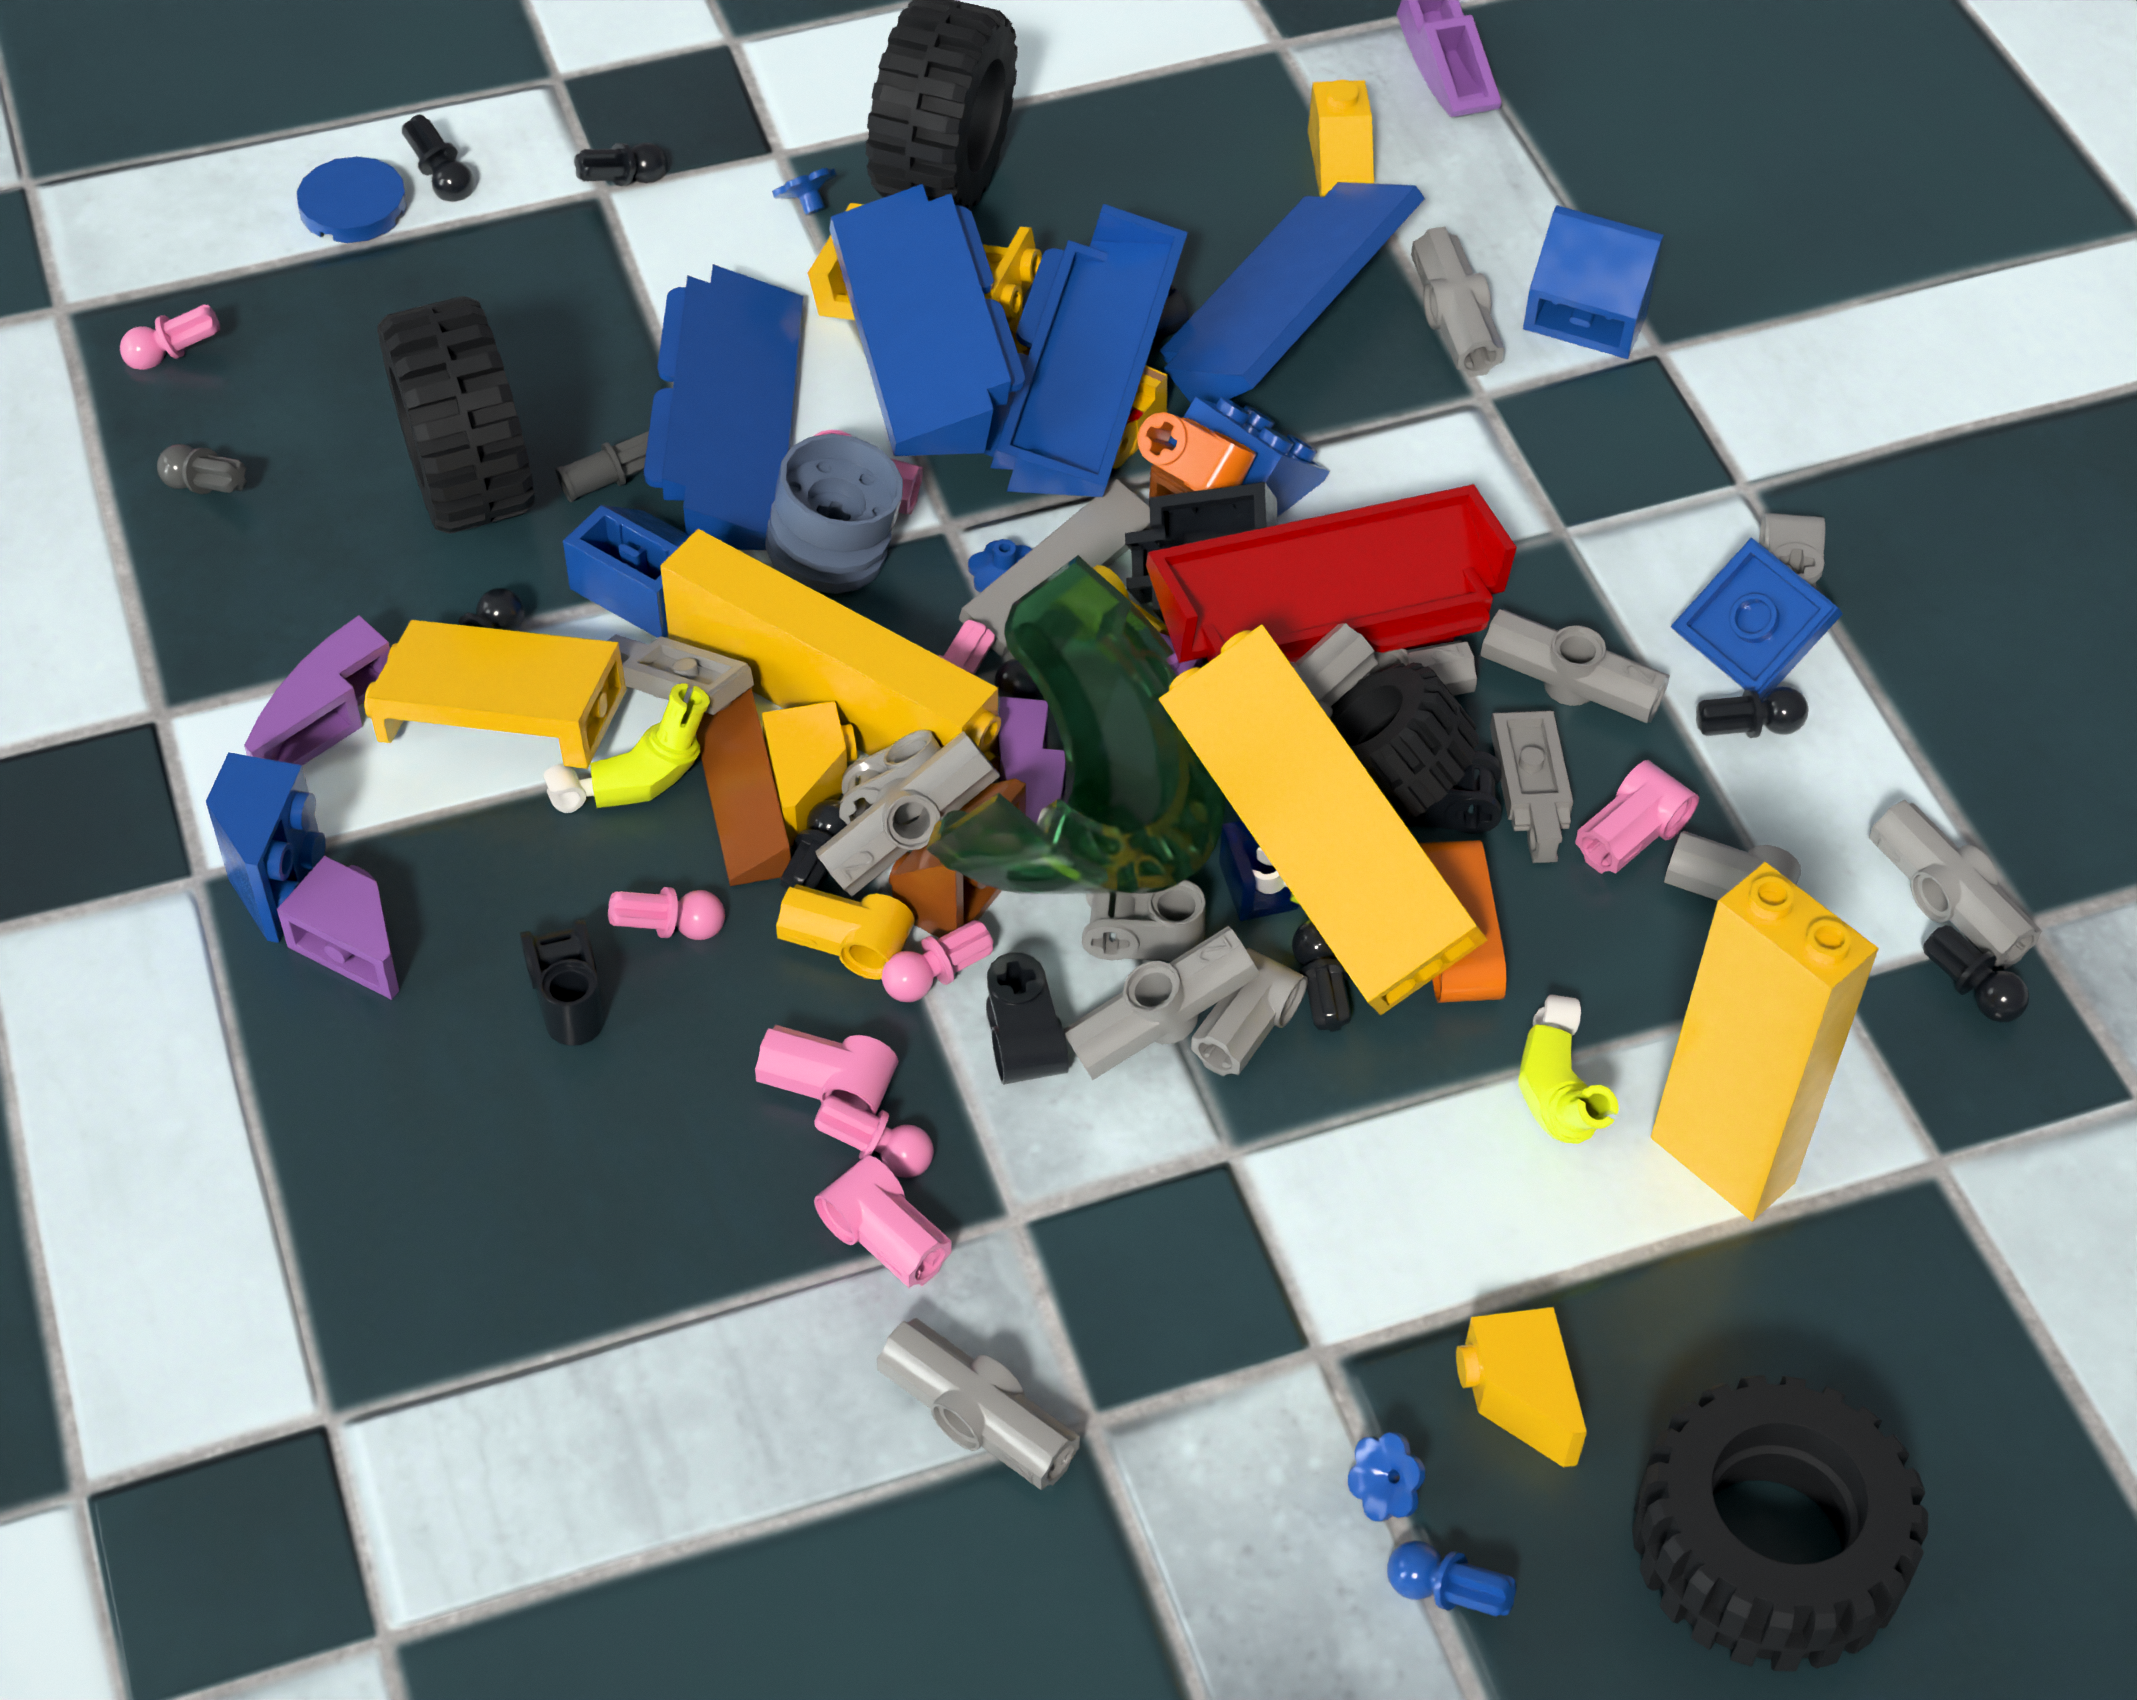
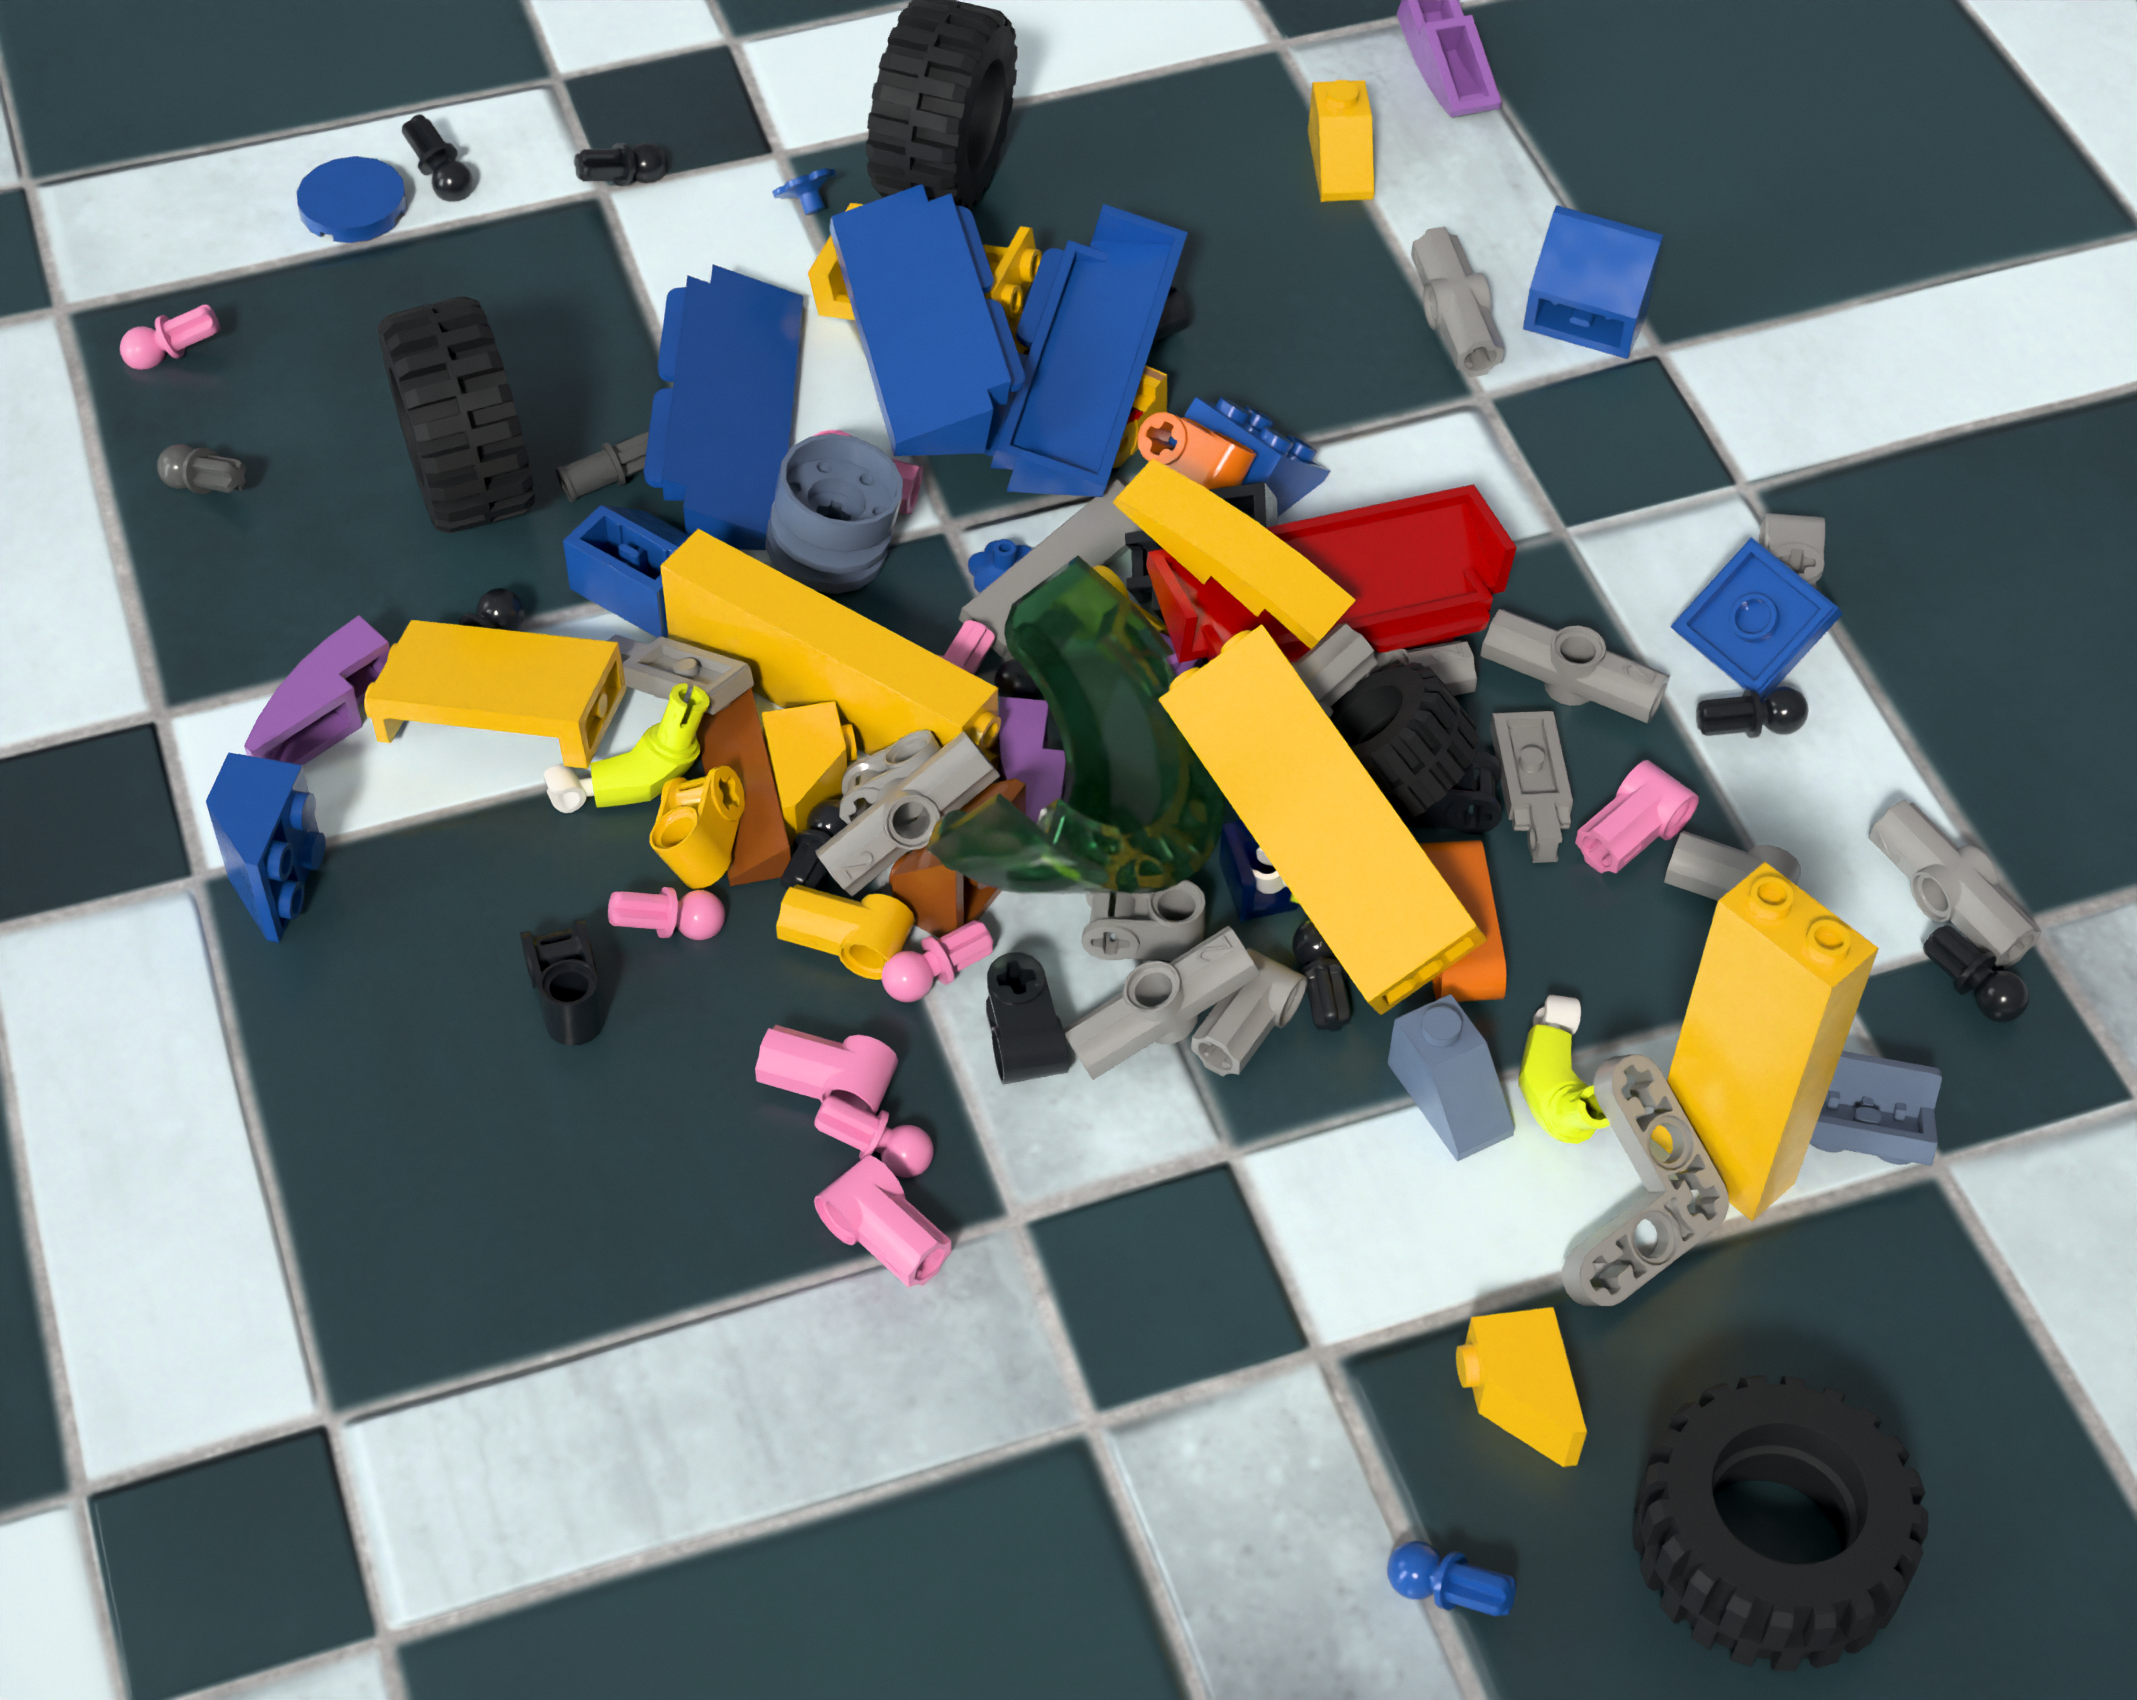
(341, 925): medium lavender slope -> none
(699, 825): none -> yellow piece
(978, 1403): light grey piece -> none
(1235, 550): none -> yellow slope
(1283, 287): blue slope -> none
(1386, 1477): blue plant -> none
(1450, 1076): none -> sand blue slope
(1666, 1200): none -> light grey beam
(1880, 1110): none -> sand blue bracket

